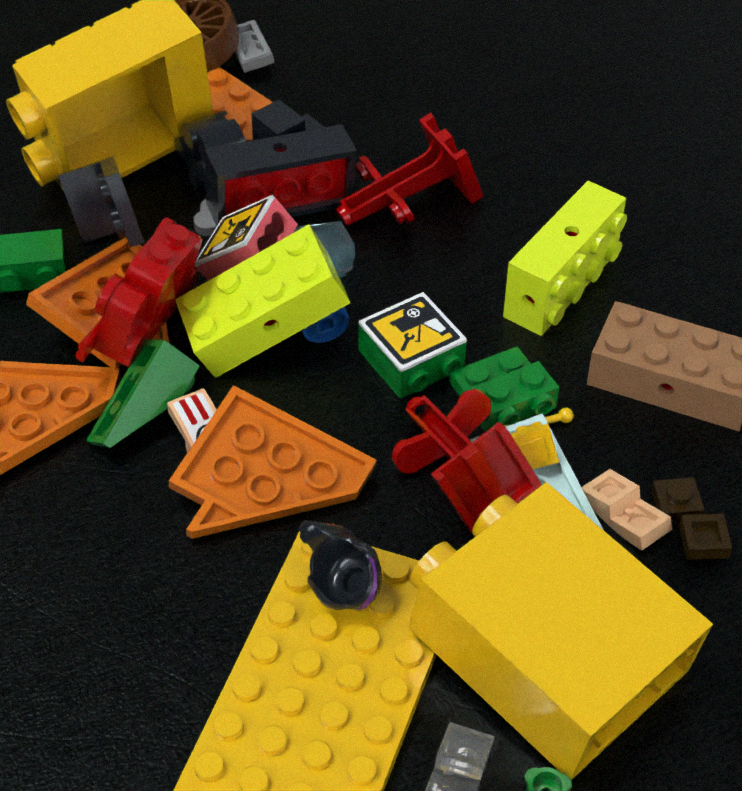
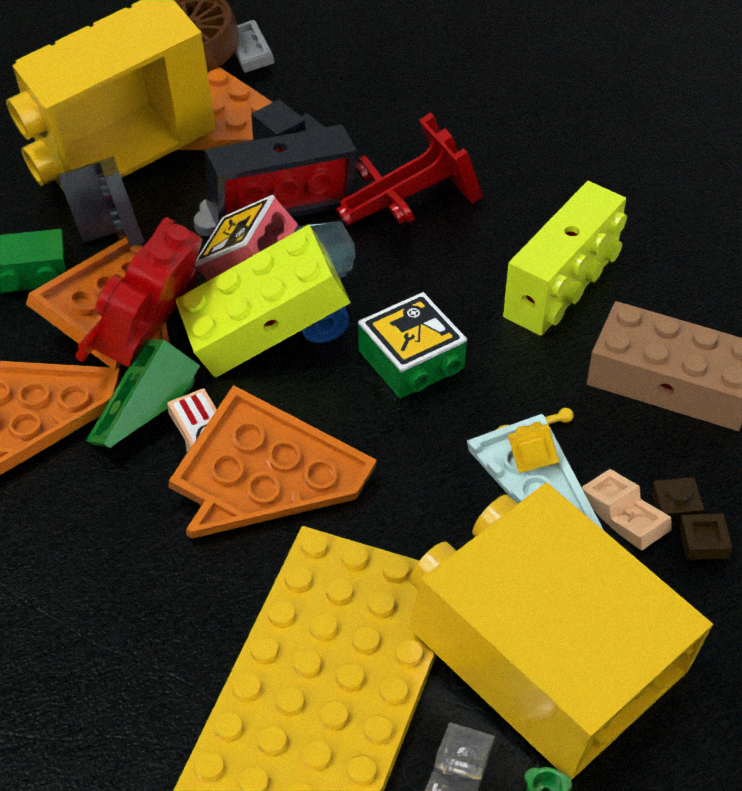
(201, 135): black brick -> none
(342, 567): black hair -> none
(476, 469): red piece -> none
(512, 385): green plate -> none

